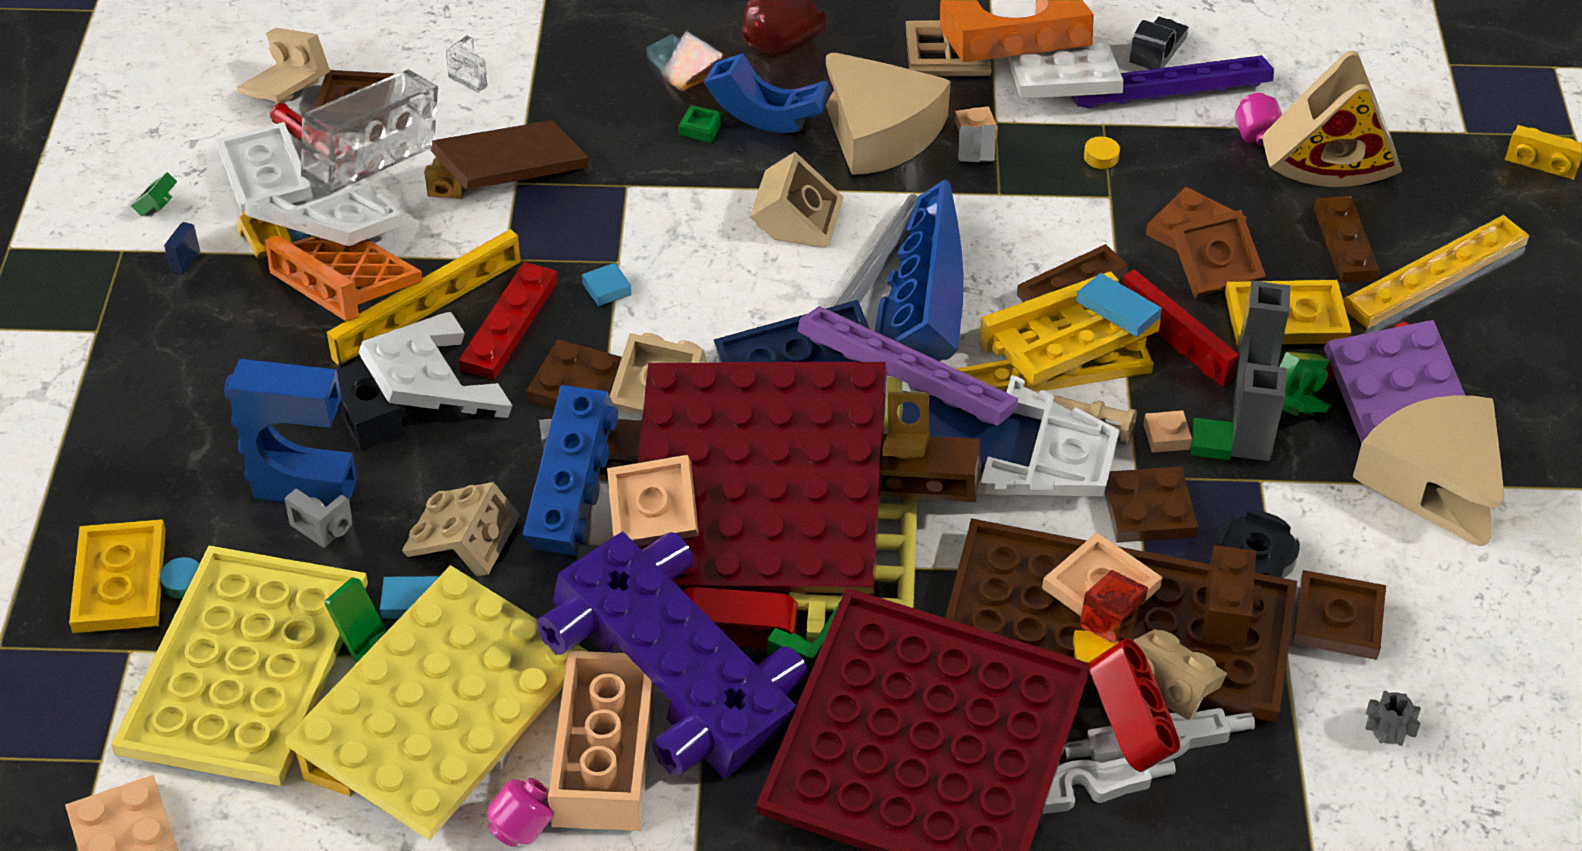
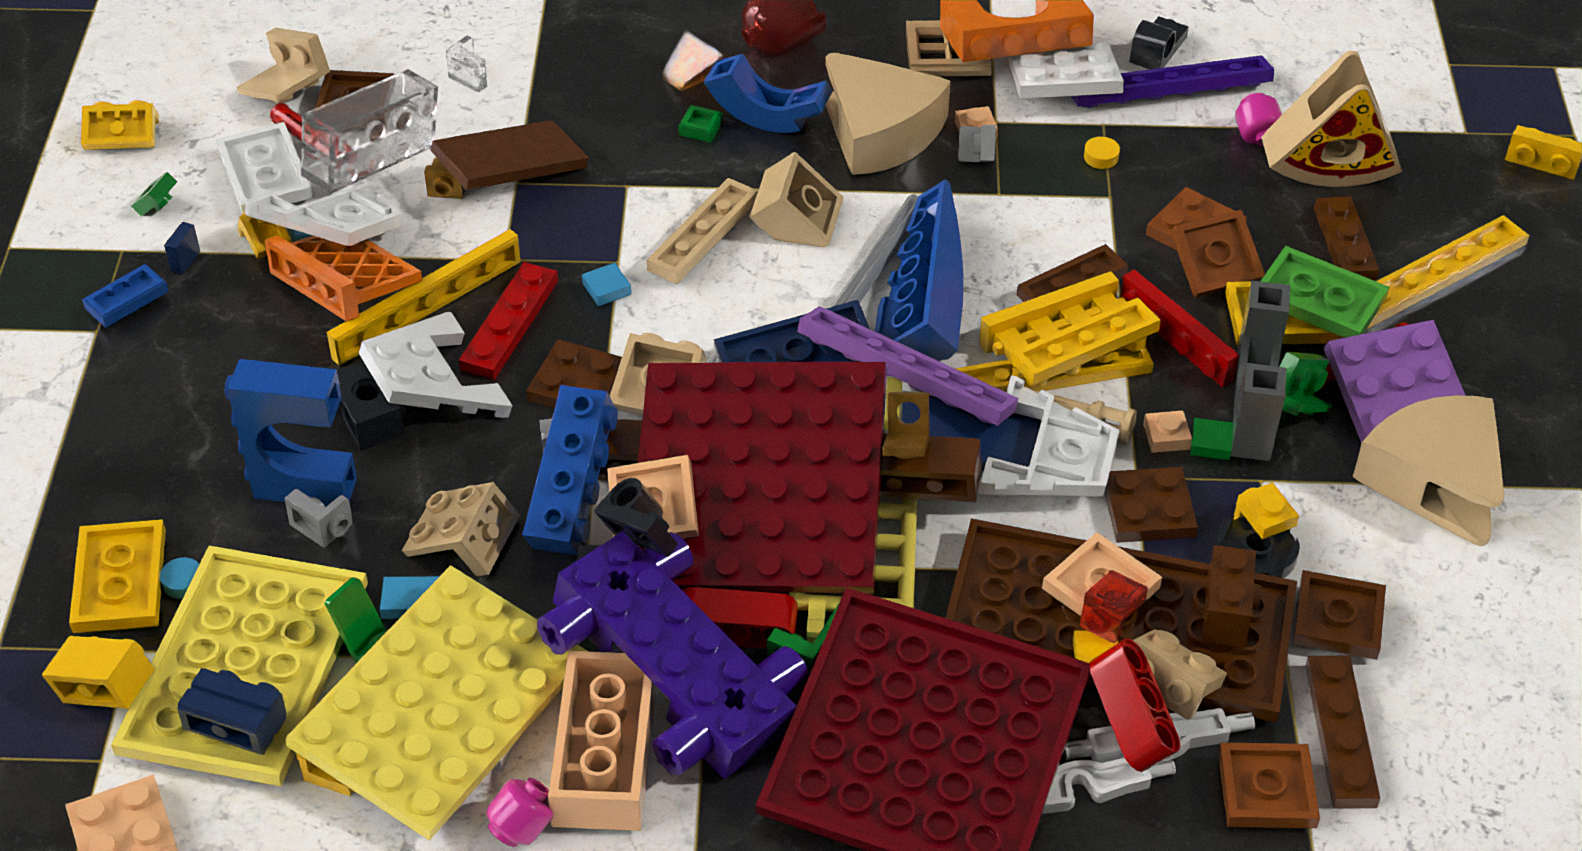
(98, 671): none -> yellow brick
(118, 125): none -> yellow bracket
(125, 295): none -> blue plate
(232, 710): none -> dark blue brick
(638, 514): none -> black plate
(661, 51): clear light blue plate -> none
(702, 231): none -> tan plate
(1118, 304): dark azure tile -> none
(1266, 510): none -> yellow bracket
(1268, 785): none -> dark orange plate
(1327, 293): none -> bright green plate
(1342, 732): none -> reddish brown plate
(1393, 718): dark grey gear -> none

